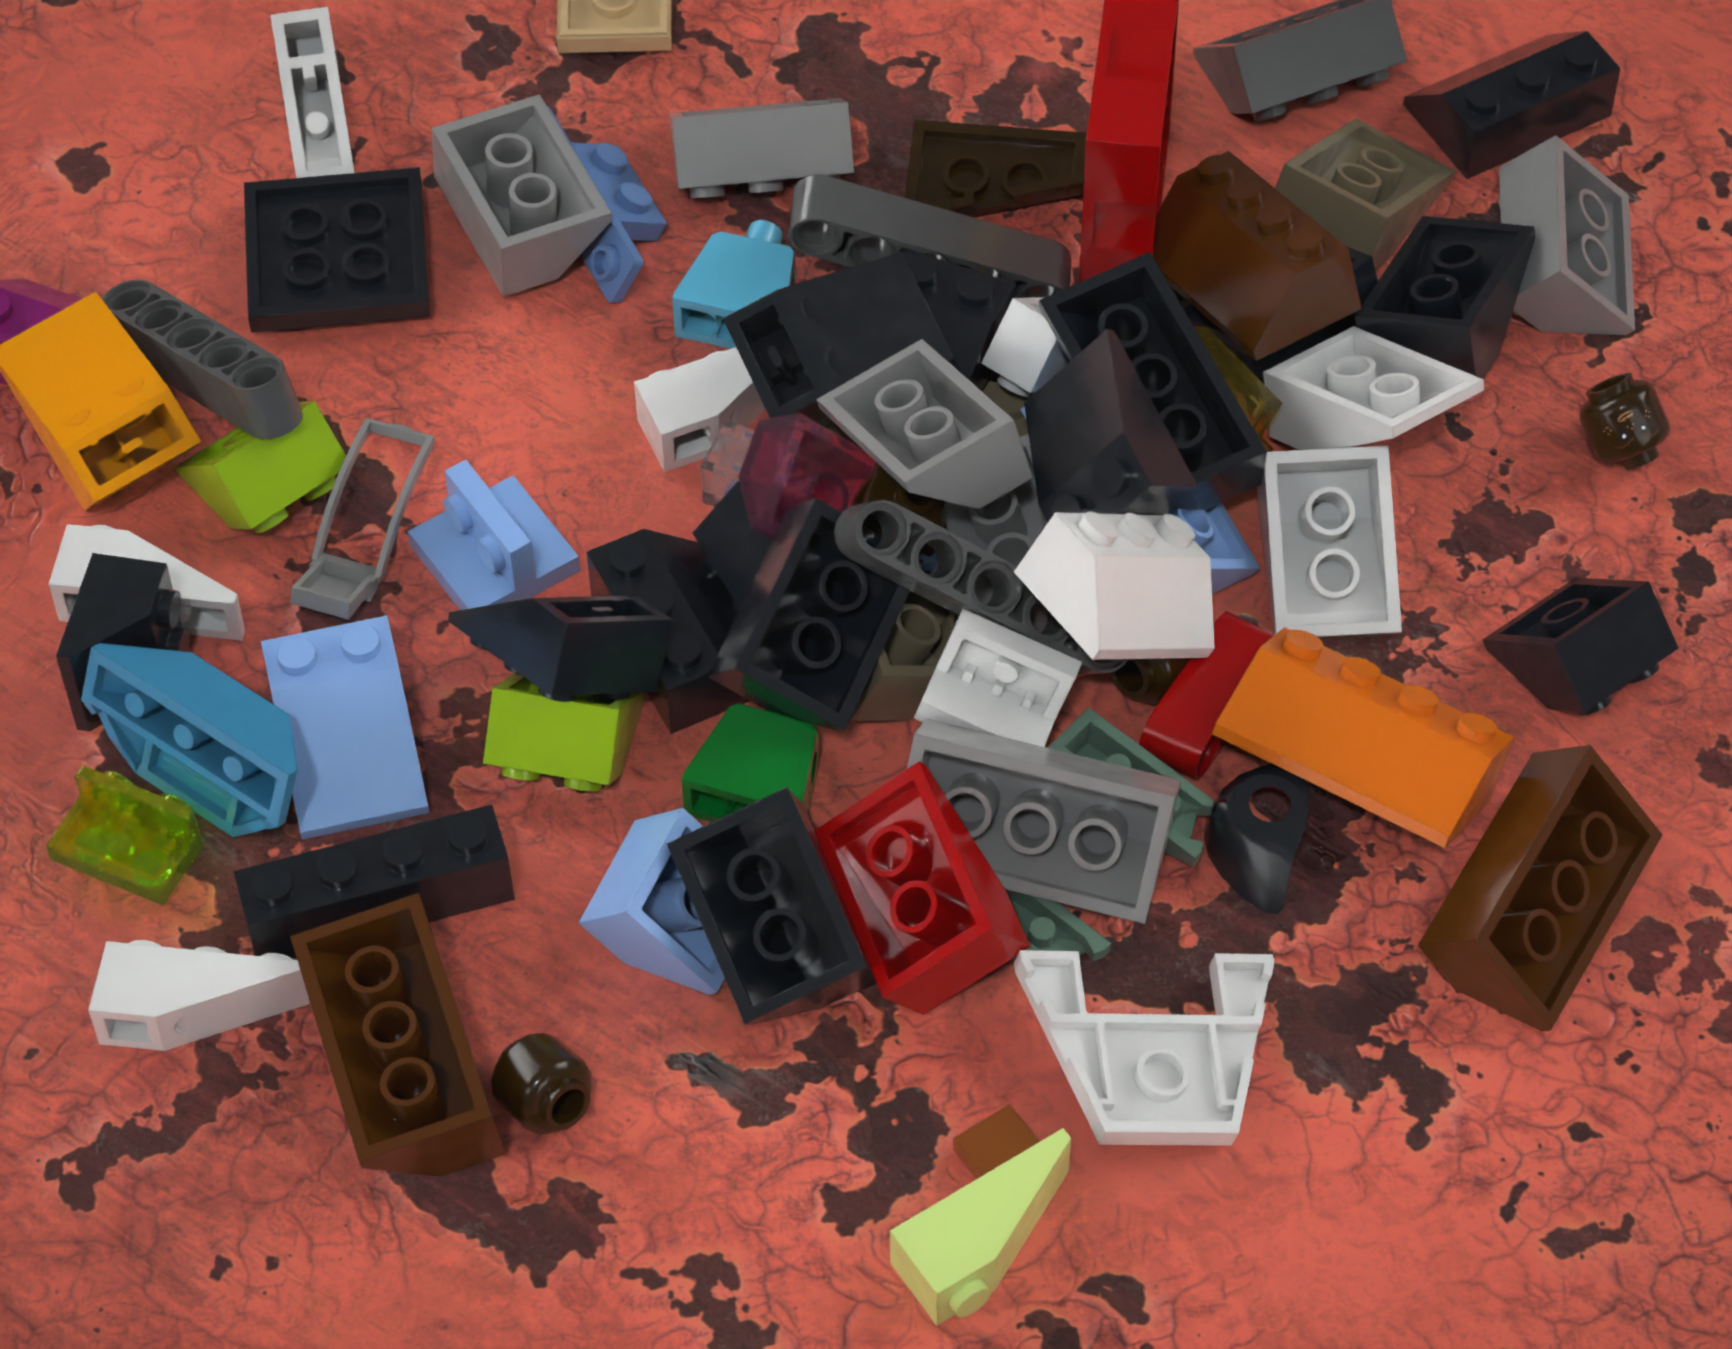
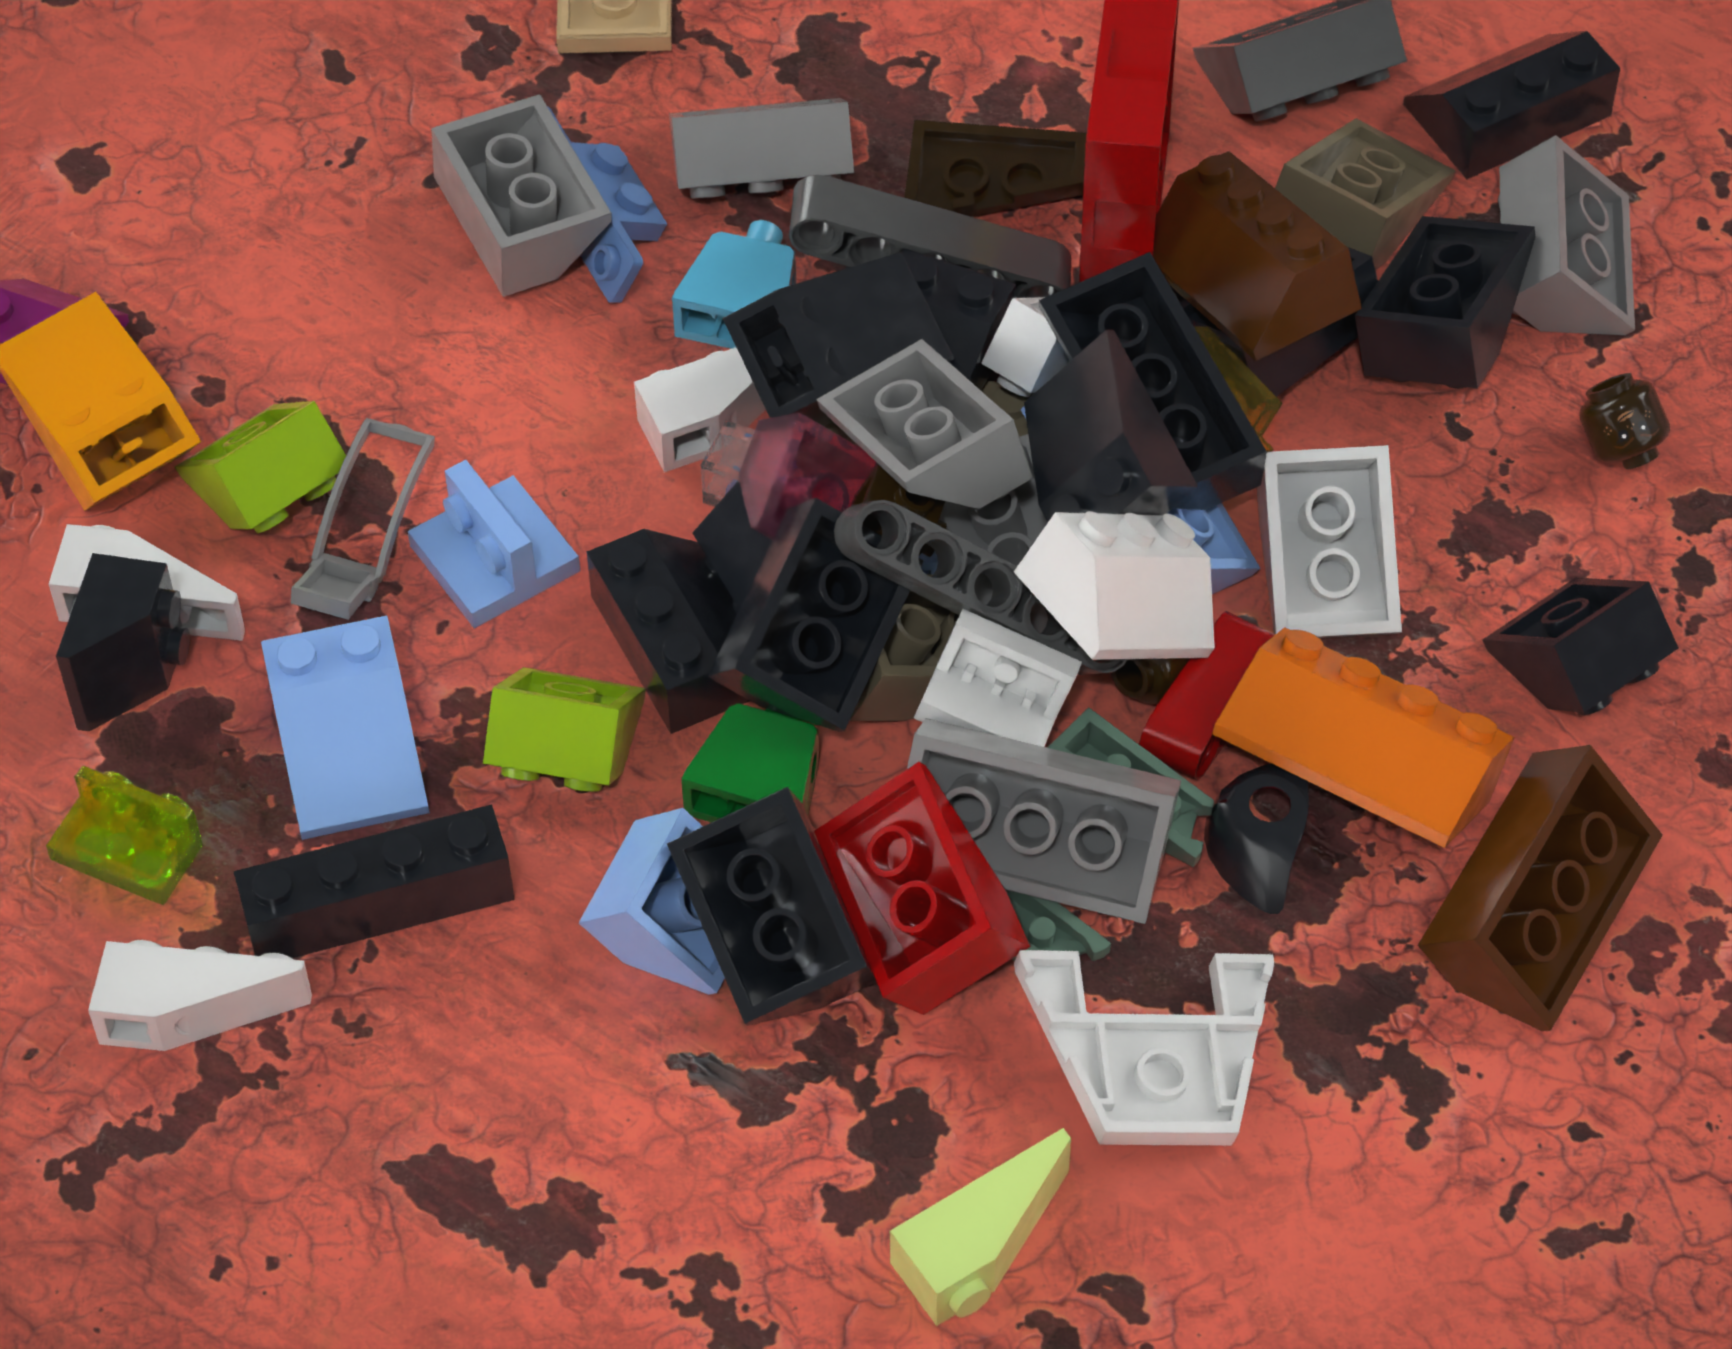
(195, 734): dark azure wedge -> none
(207, 360): dark grey beam -> none
(312, 93): white slope -> none
(335, 250): black plate -> none
(397, 1042): reddish brown slope -> none
(542, 1083): dark brown head -> none
(574, 643): black slope -> none
(993, 1141): dark orange tile -> none
(1360, 391): white slope -> none

